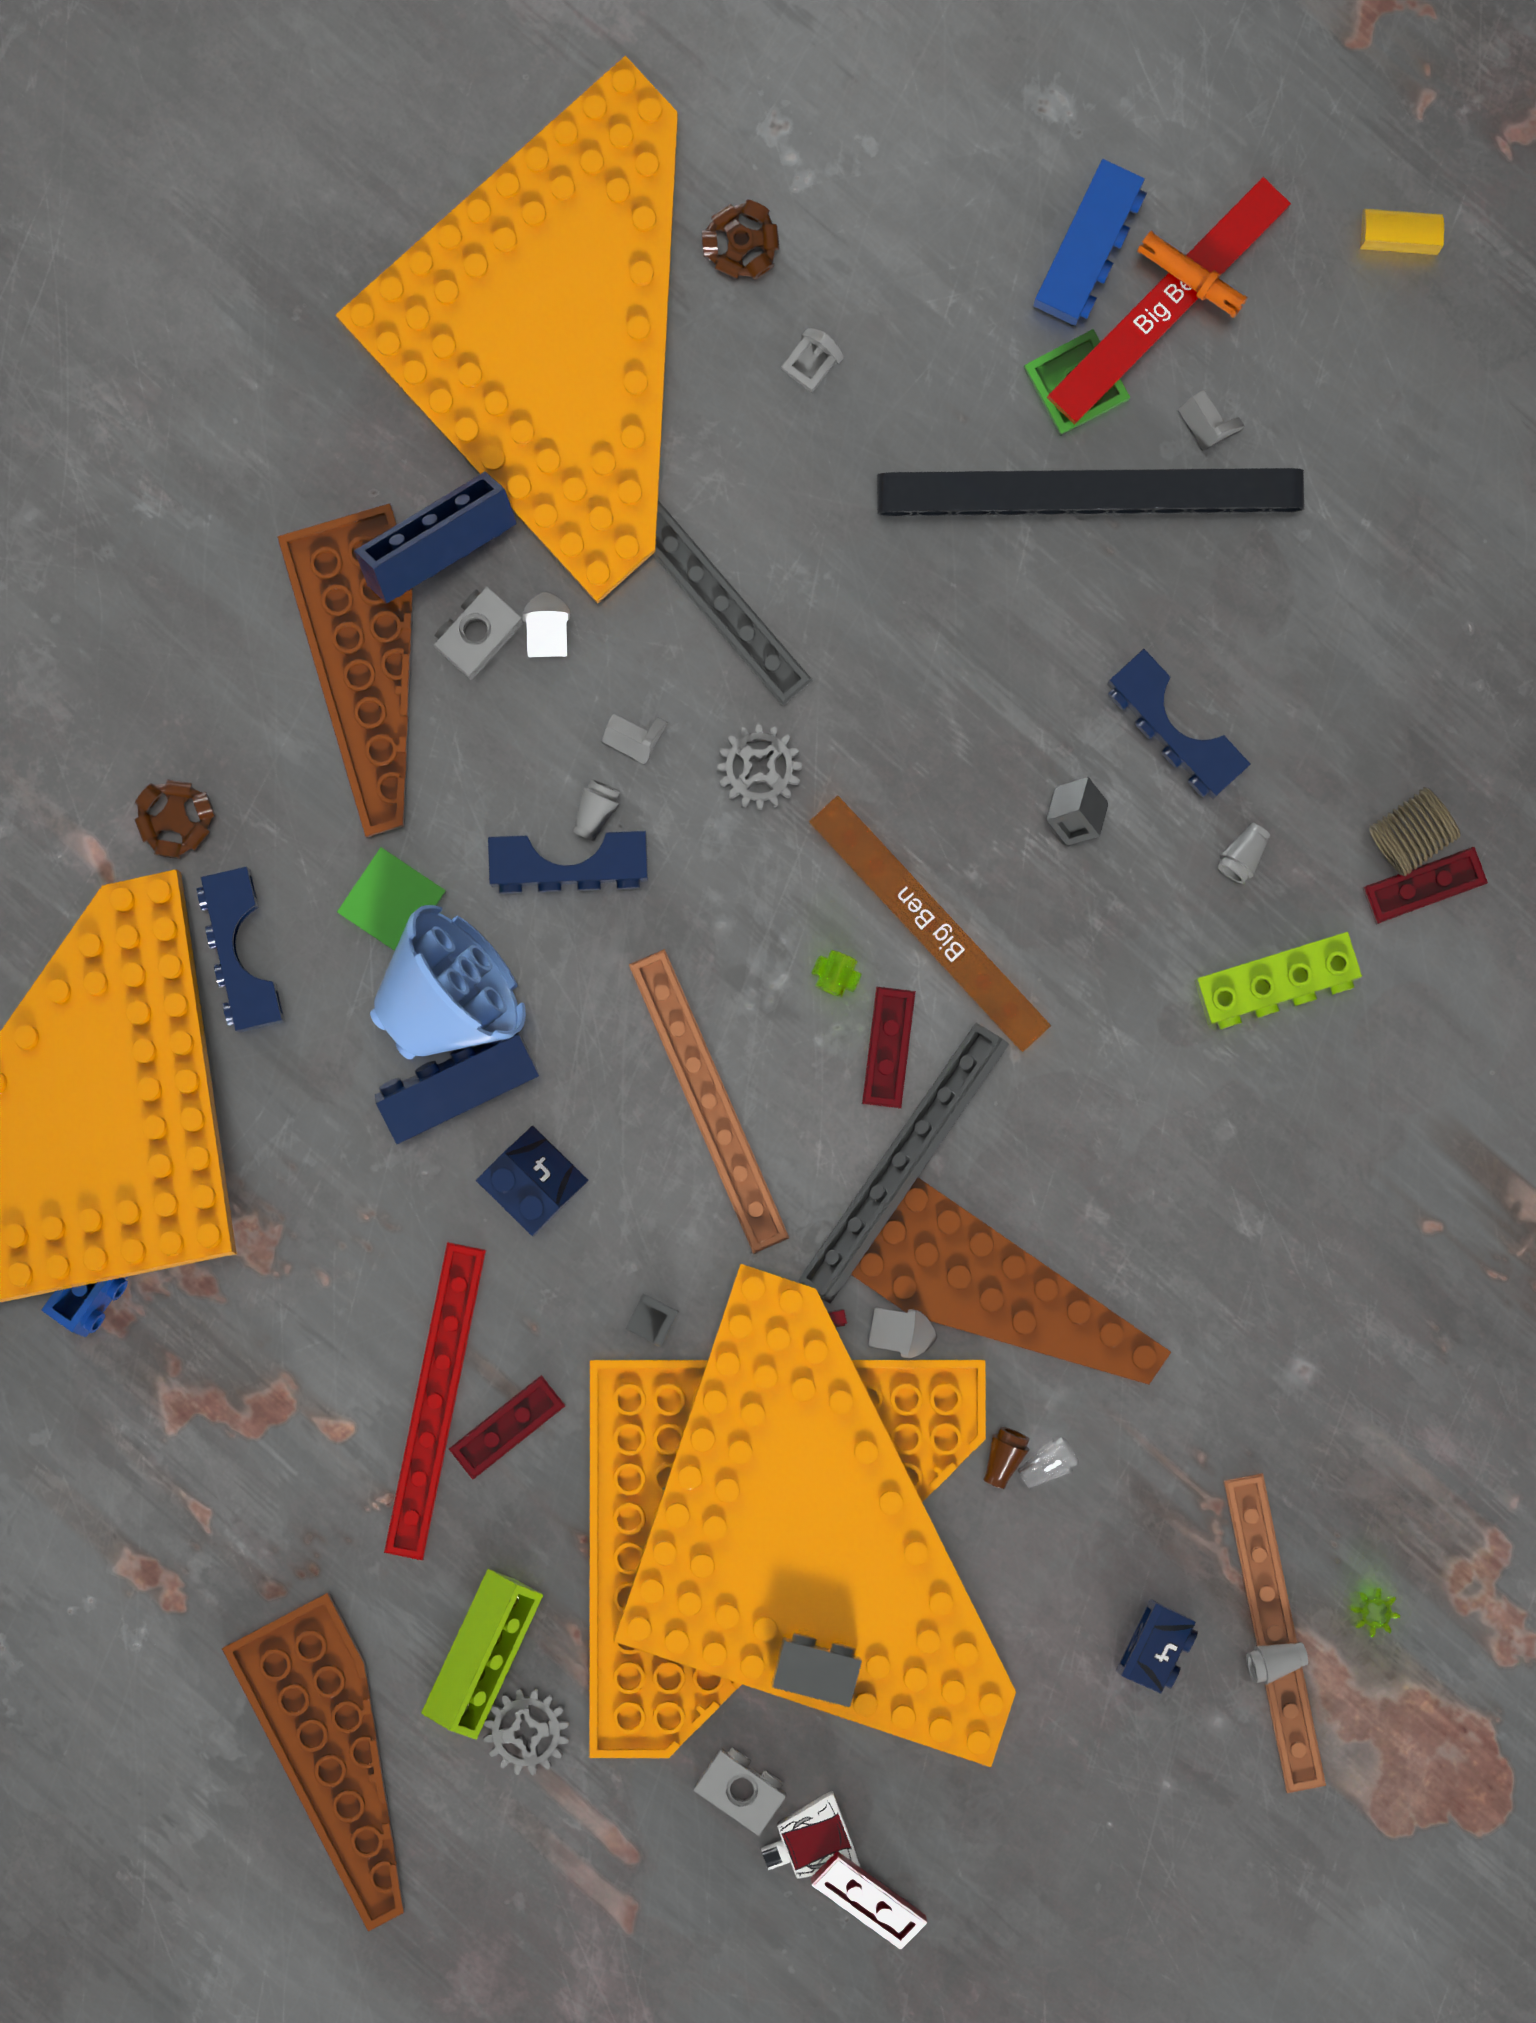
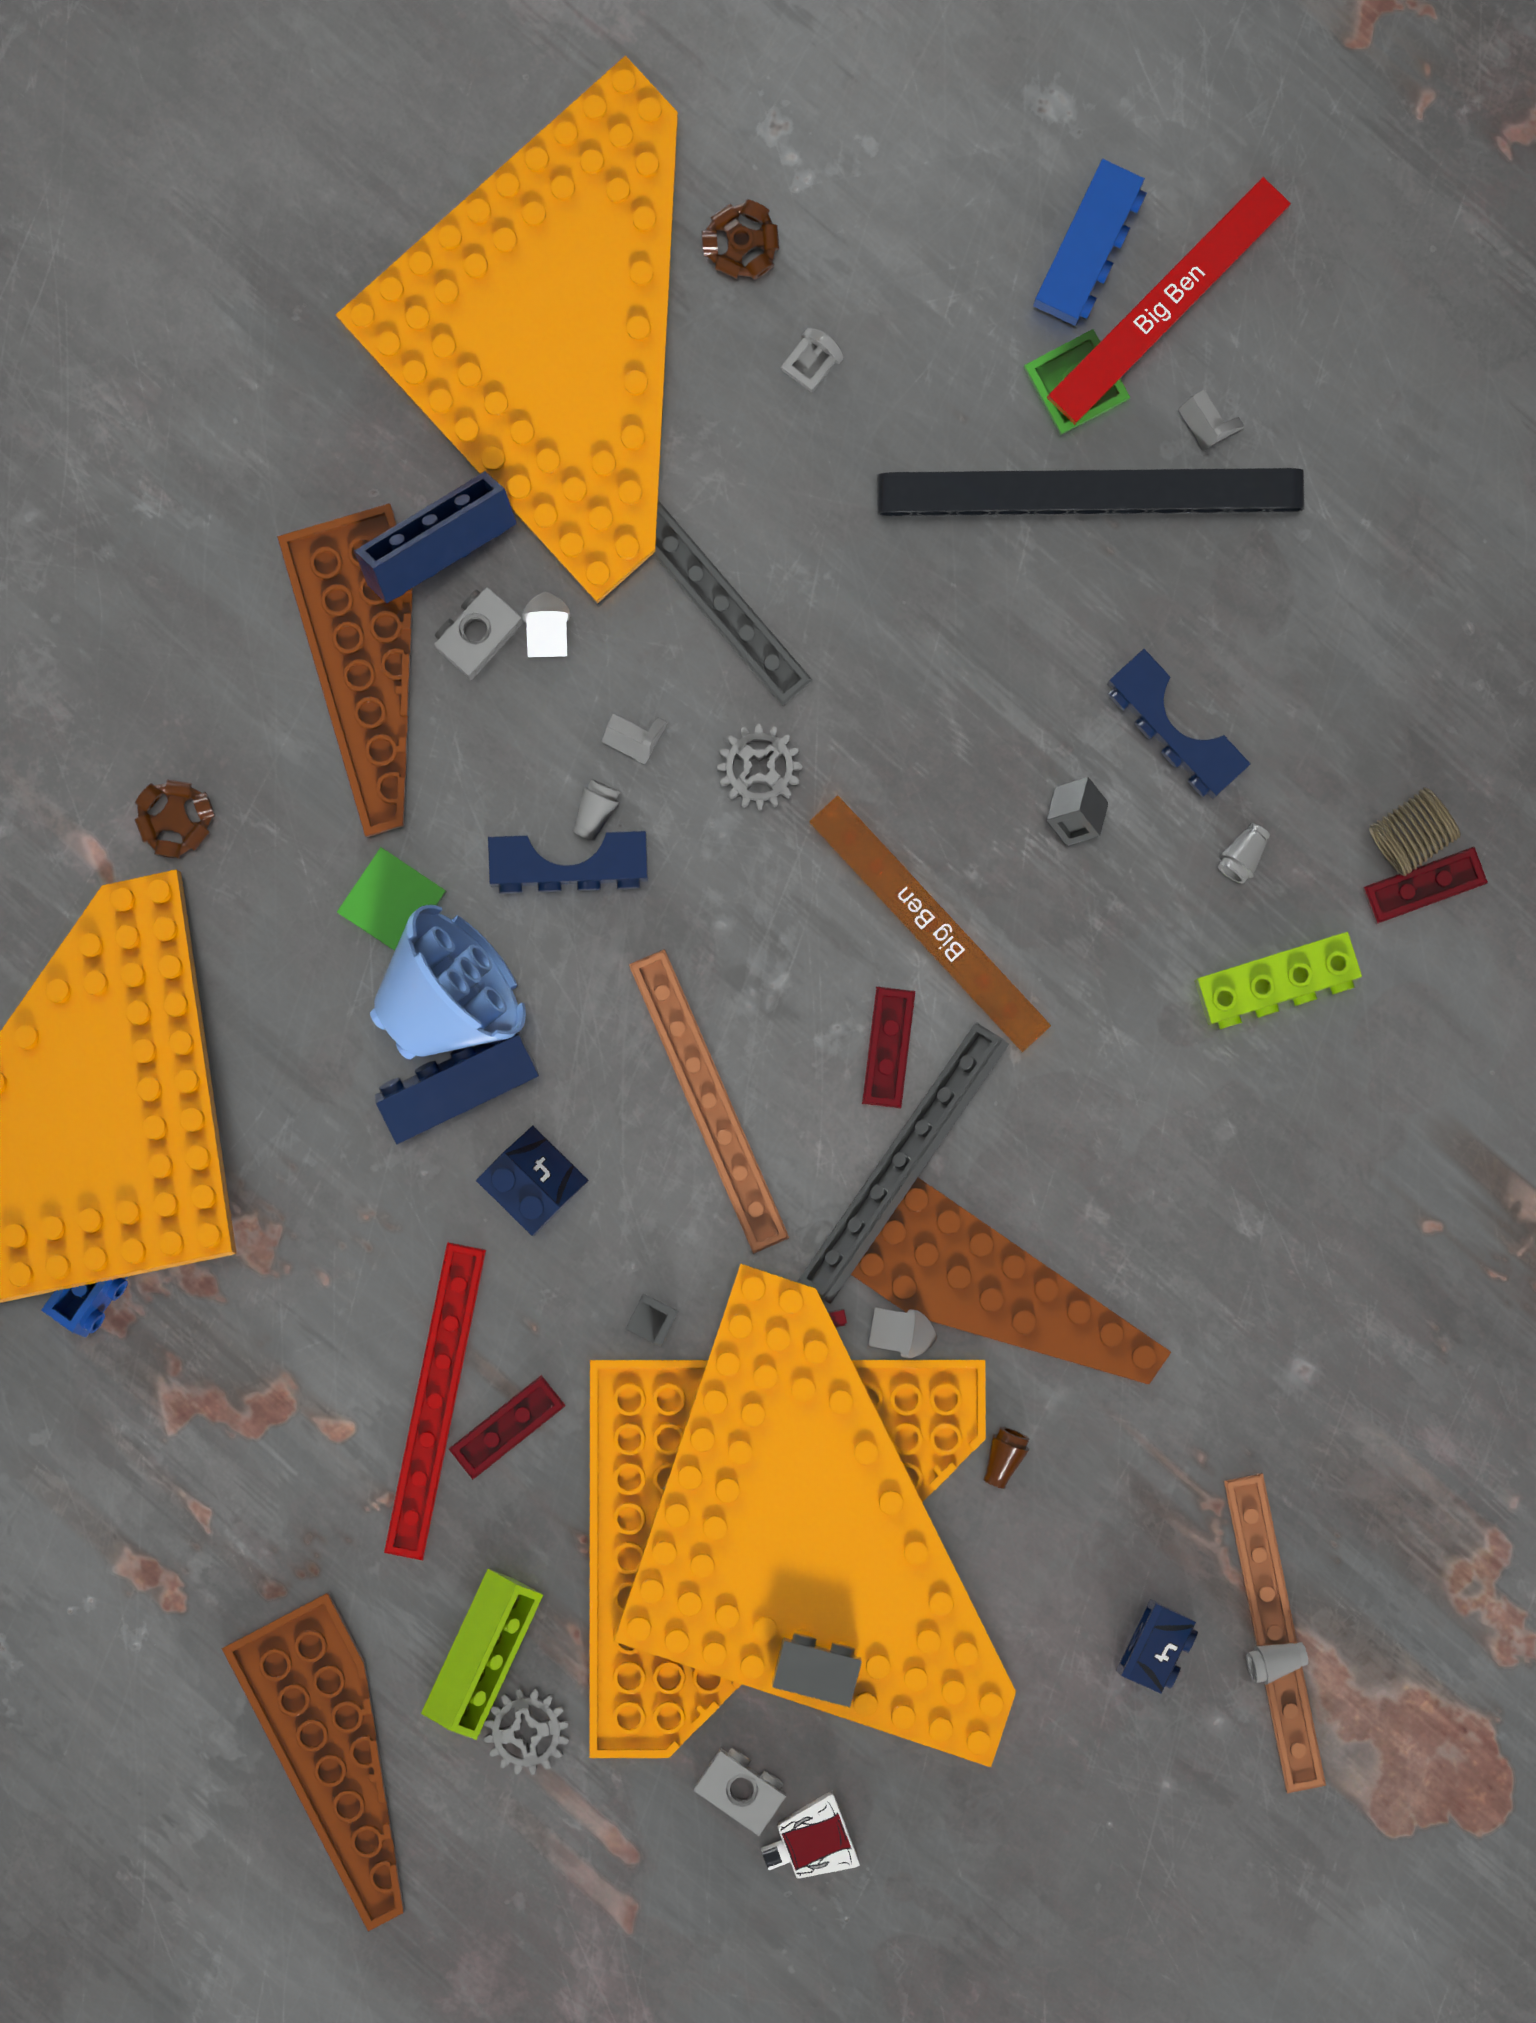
(230, 900): dark blue arch -> none
(836, 973): clear neon green gear -> none
(868, 1900): tile -> none
(1049, 1463): clear cone -> none
(1192, 274): orange pin -> none
(1385, 1612): clear neon green gear -> none
(1402, 231): yellow brick -> none

